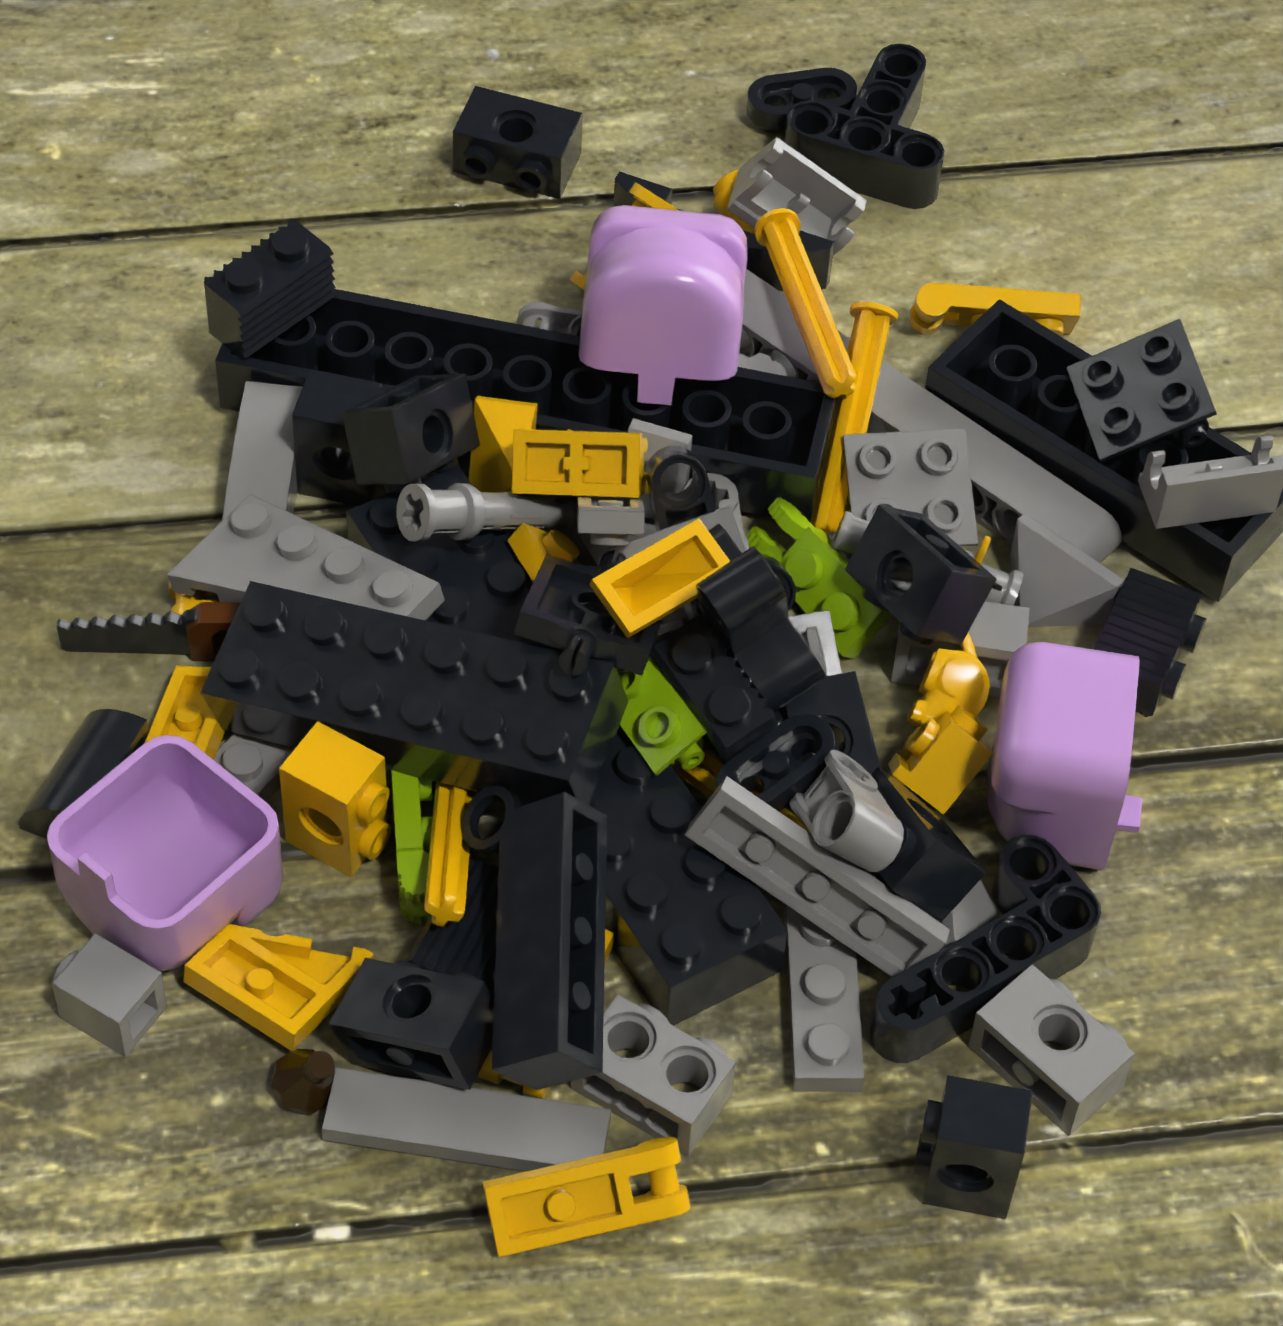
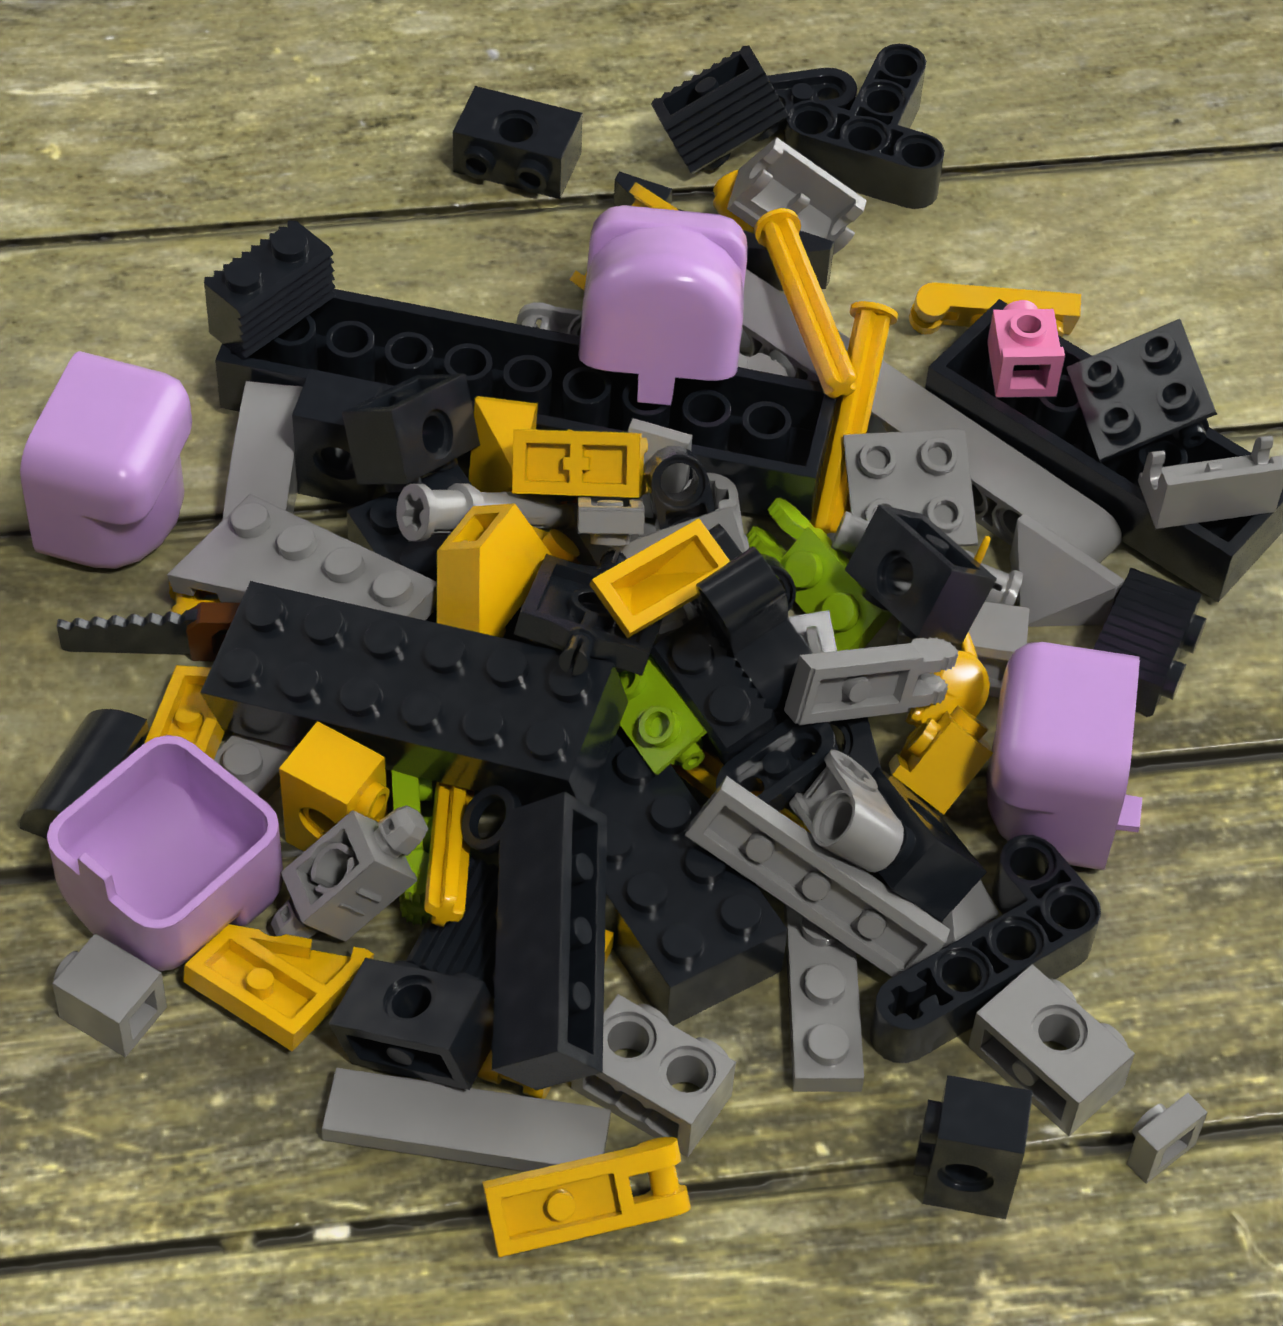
(106, 463): none -> lavender piece
(304, 1080): dark brown rock -> none
(350, 874): none -> light grey piece
(487, 569): none -> yellow slope
(720, 110): none -> black brick
(869, 681): none -> light grey hinge
(1025, 337): none -> bright pink brick
(1165, 1136): none -> light grey plate

